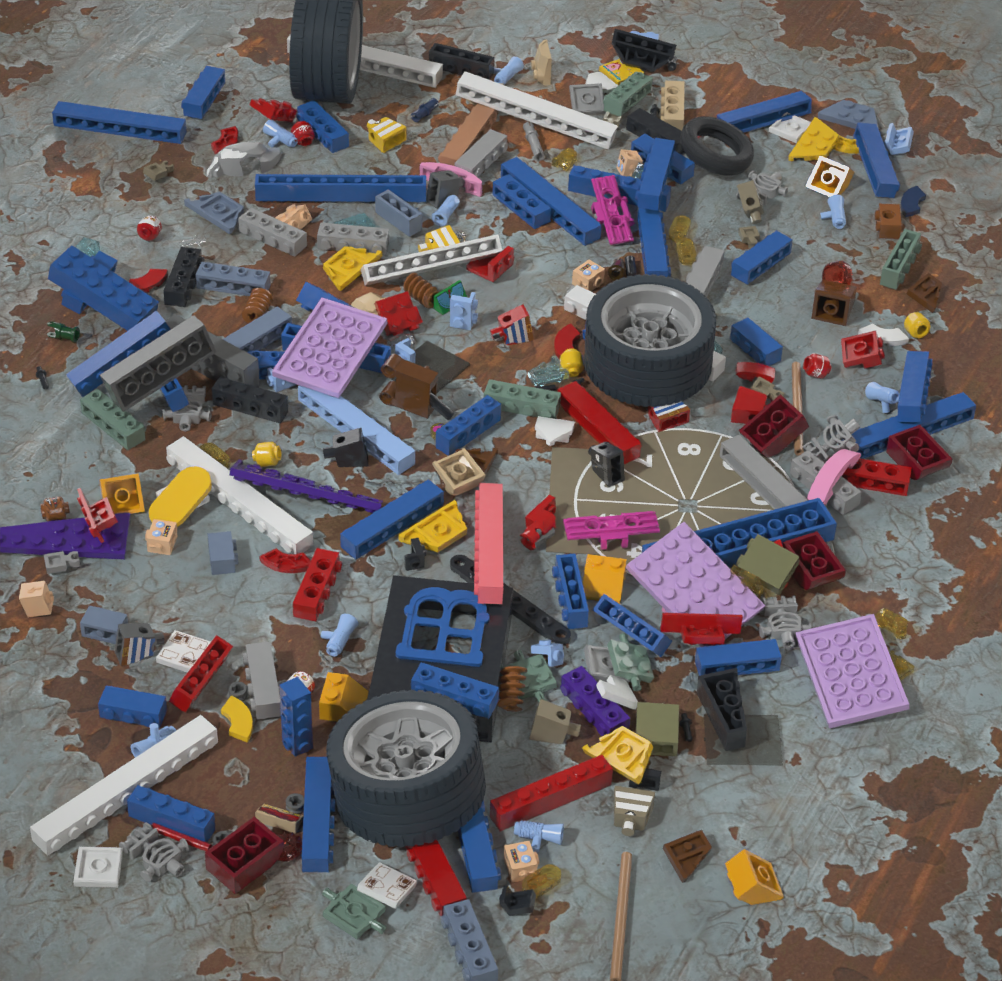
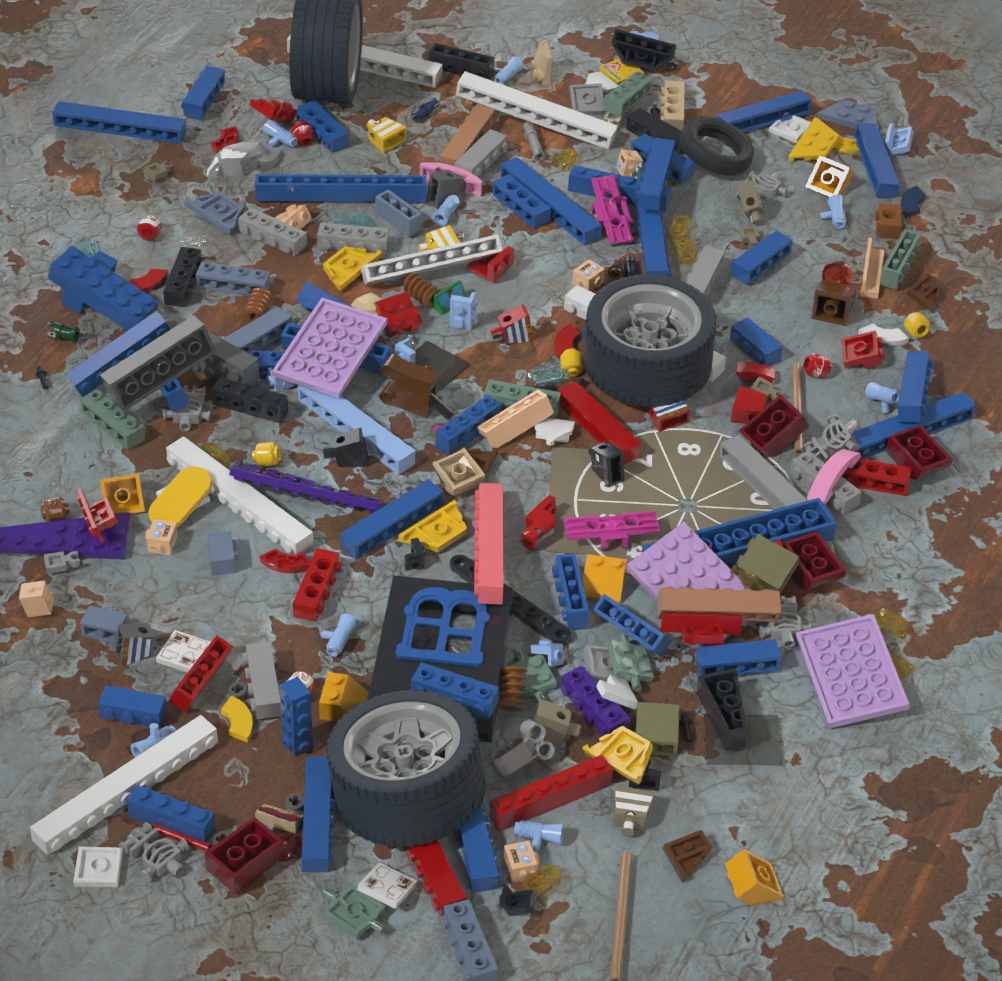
(516, 419): none -> light nougat panel
(522, 749): none -> light grey piece
(751, 604): none -> nougat brick
(872, 272): none -> light nougat panel

